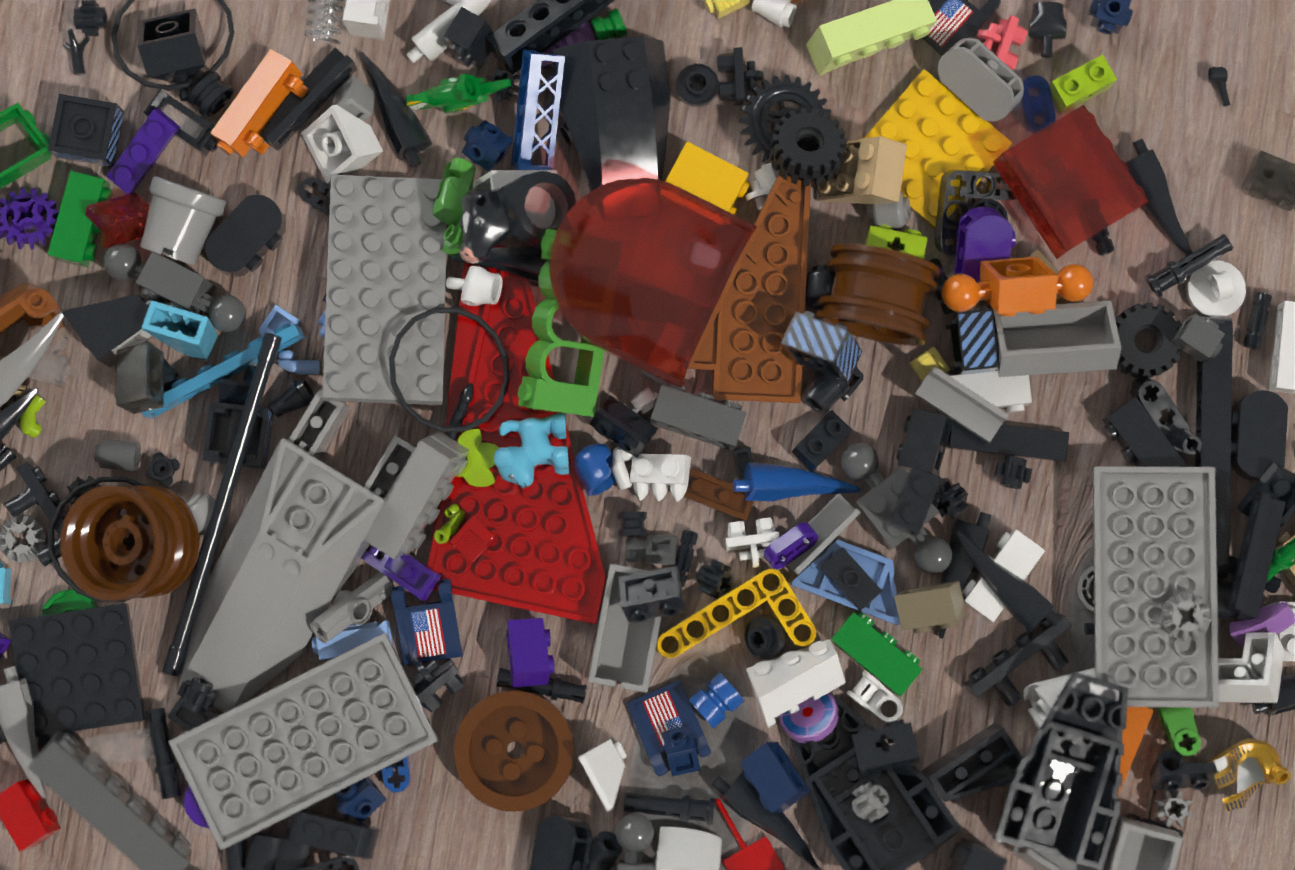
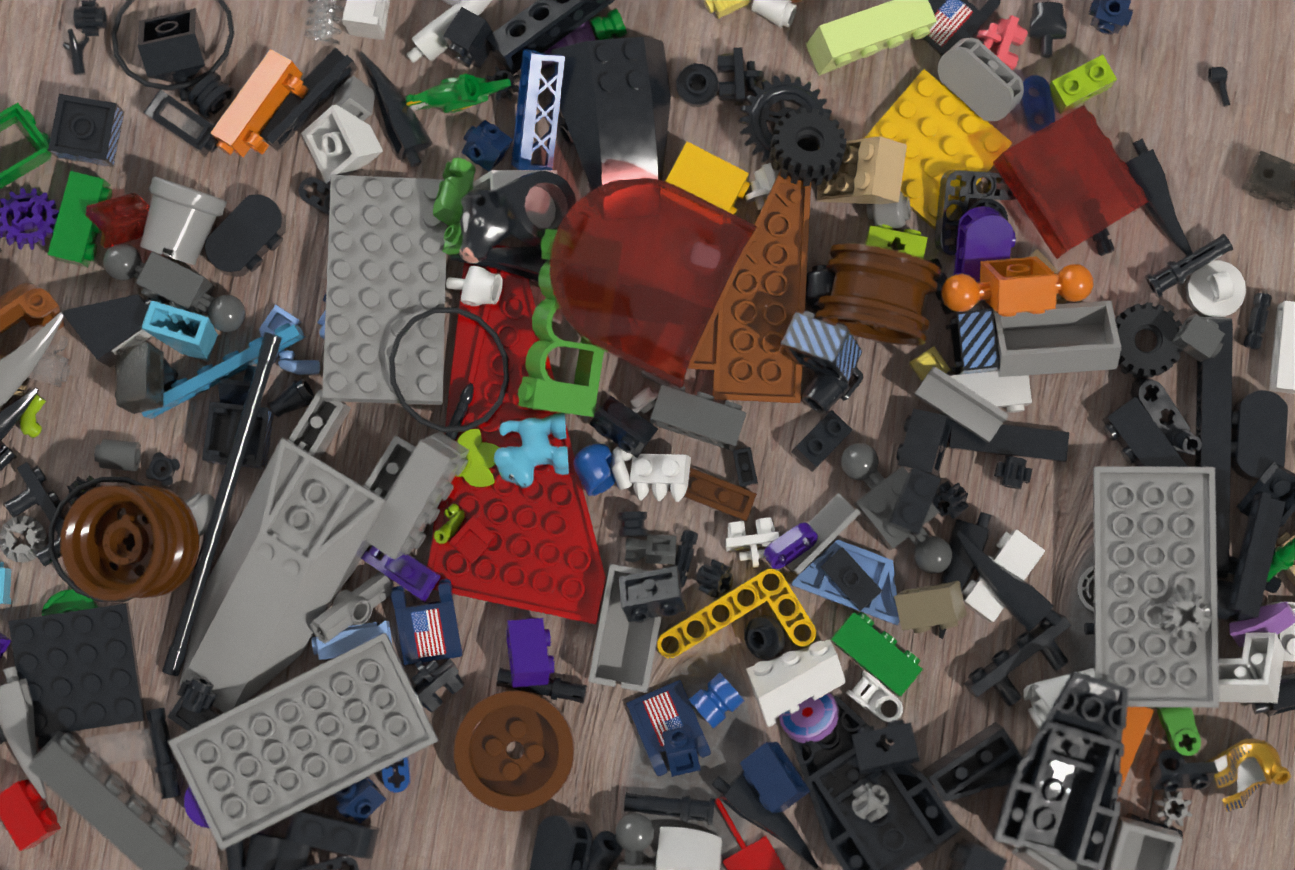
(143, 151): dark purple plate -> none
(605, 769): white slope -> none
(779, 482): blue piece -> none

